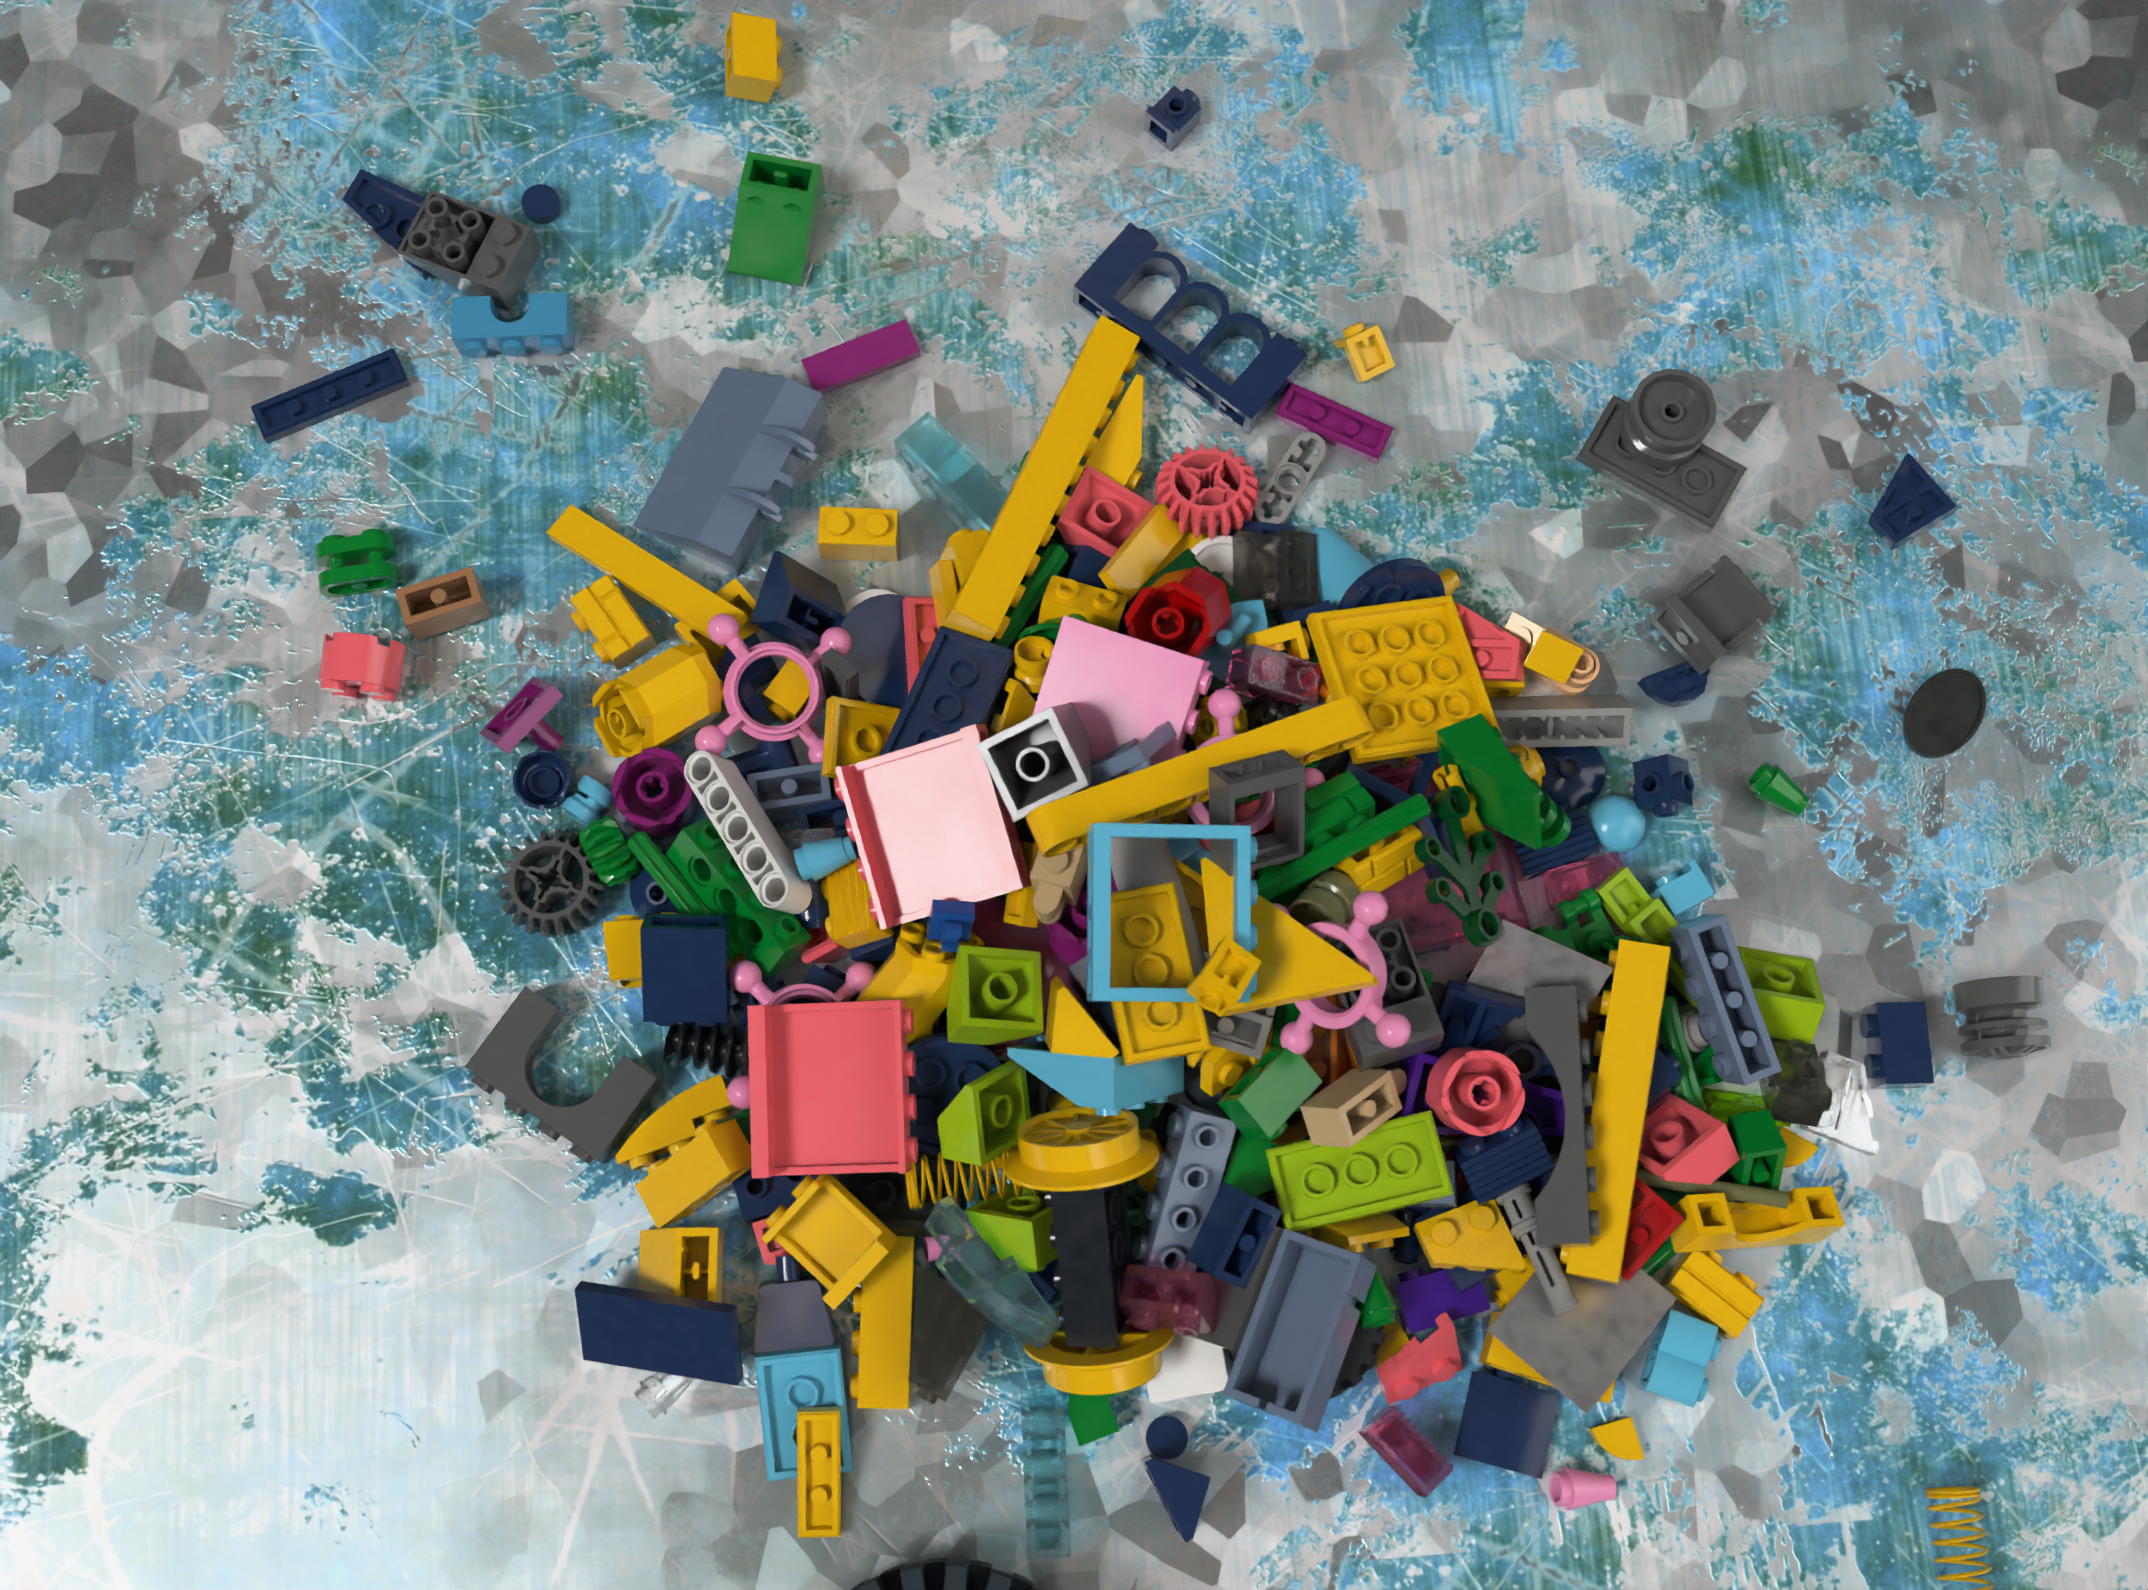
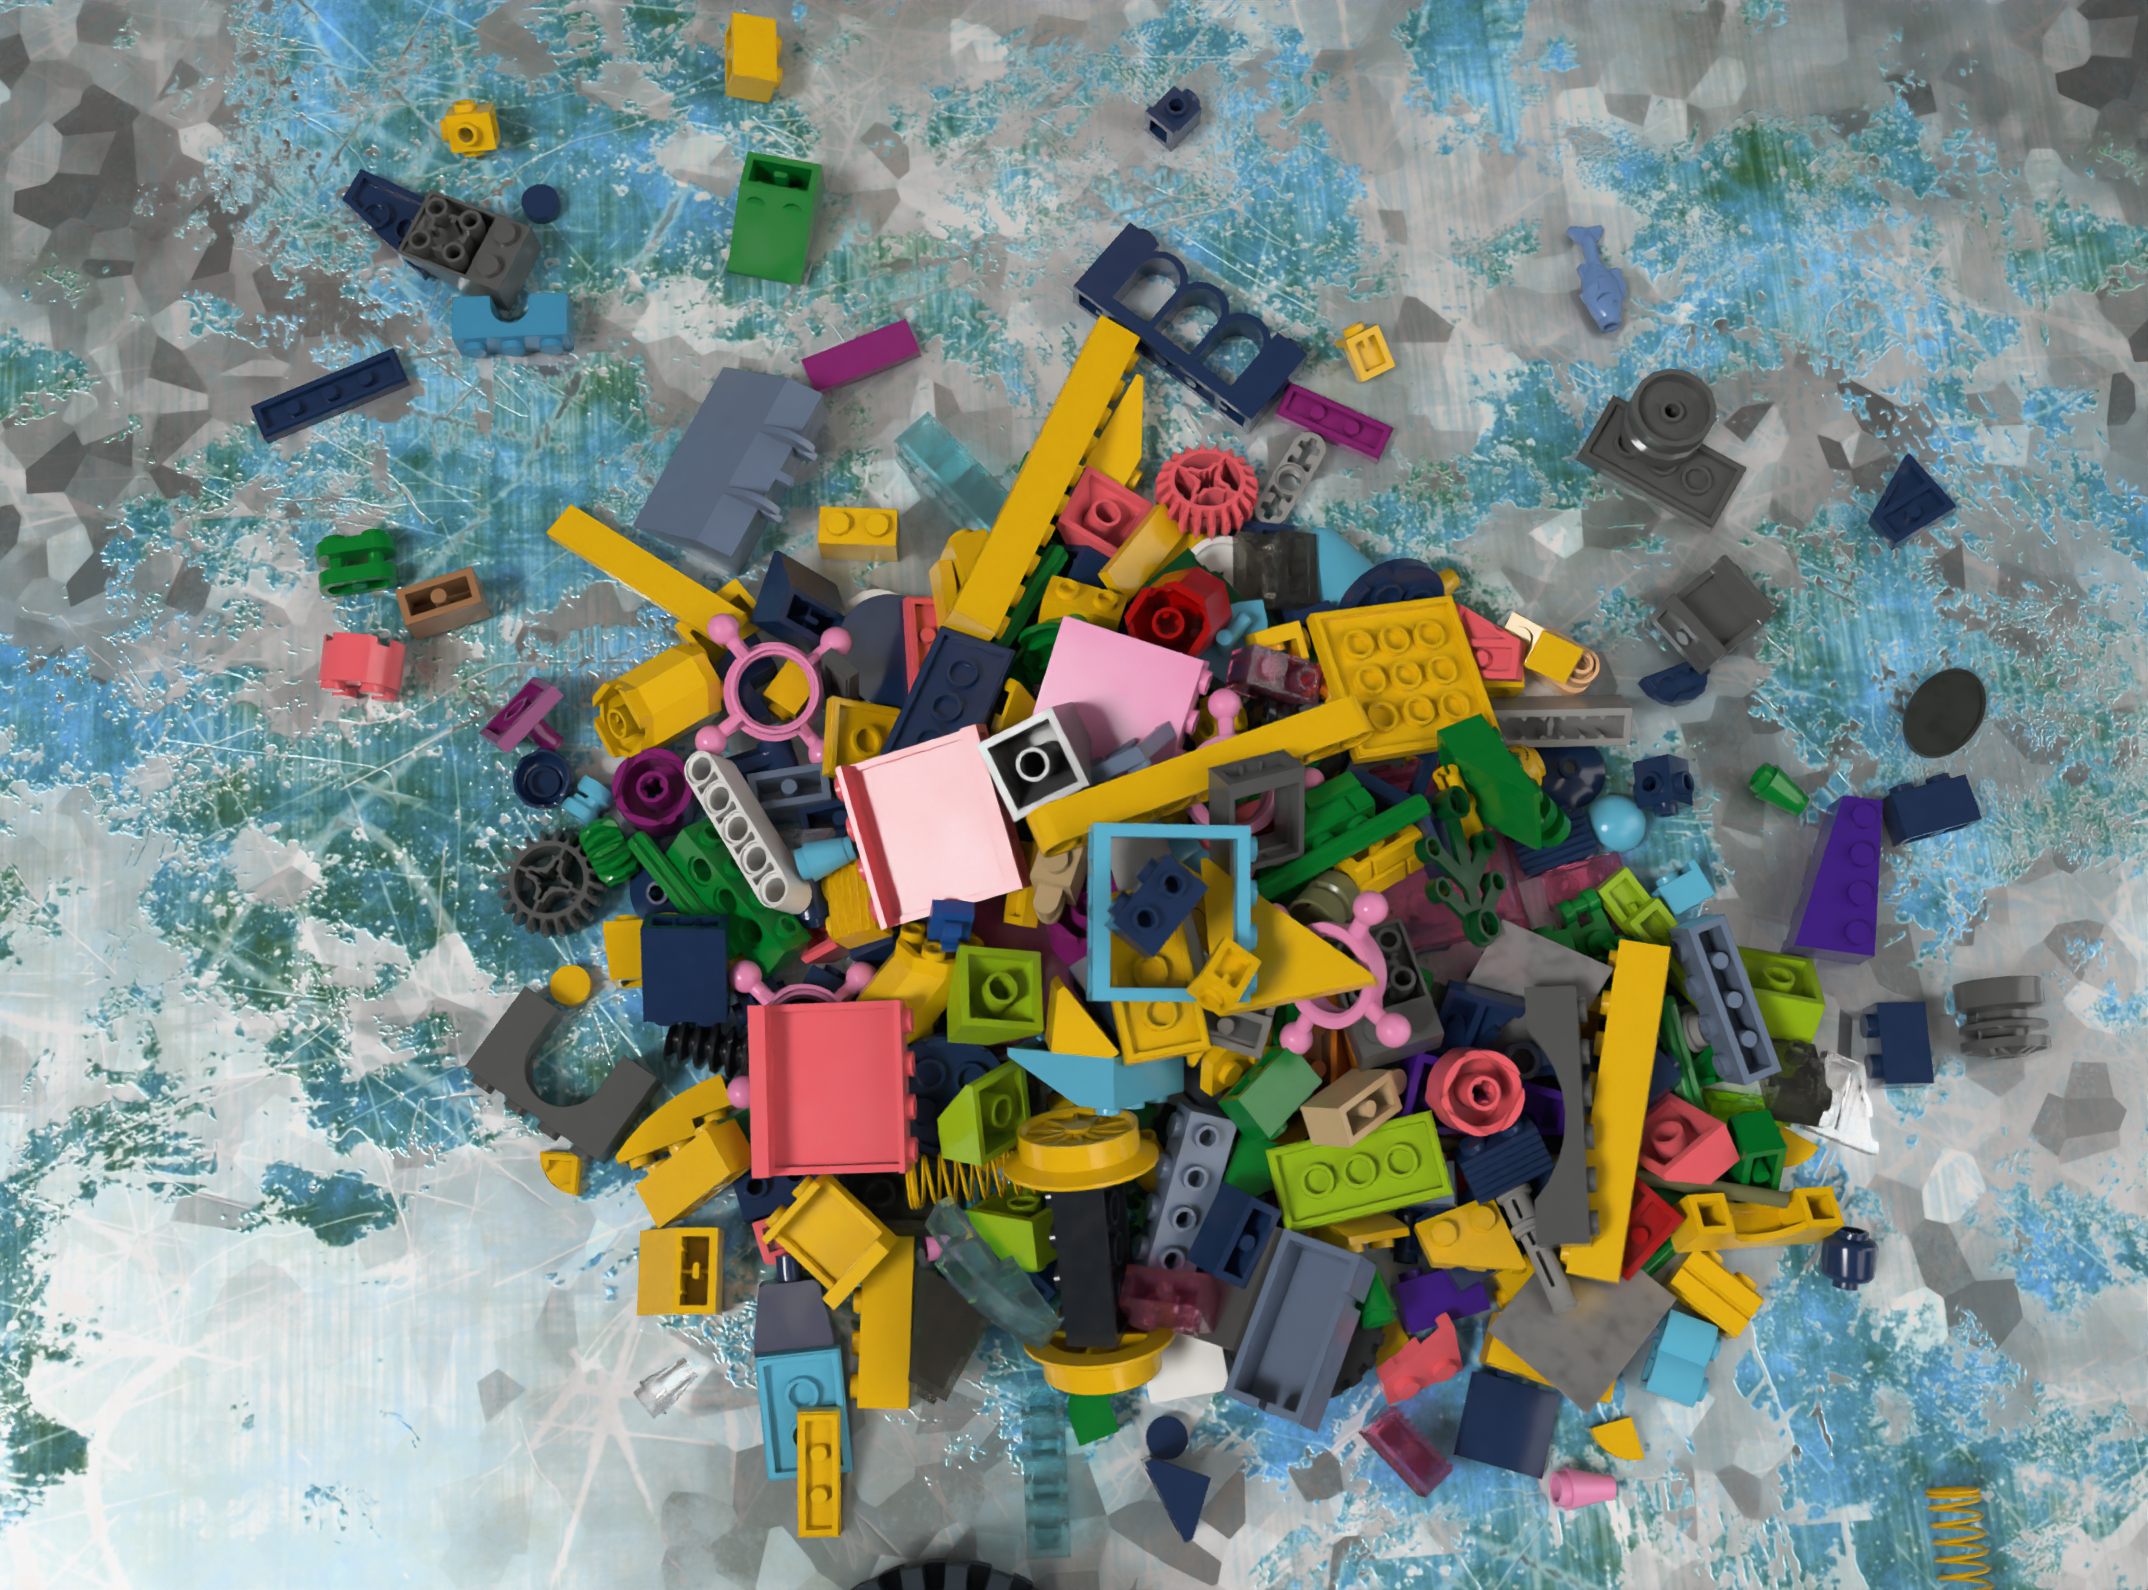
(470, 128): none -> yellow brick
(563, 1171): none -> yellow tile
(571, 985): none -> yellow tile
(612, 622): yellow brick -> none
(659, 1332): dark blue tile -> none
(1031, 661): yellow wheel -> none
(1155, 905): none -> dark blue brick
(1601, 288): none -> medium blue animal
(1840, 889): none -> dark purple wedge
(1849, 1258): none -> dark blue head
(1930, 809): none -> dark blue brick

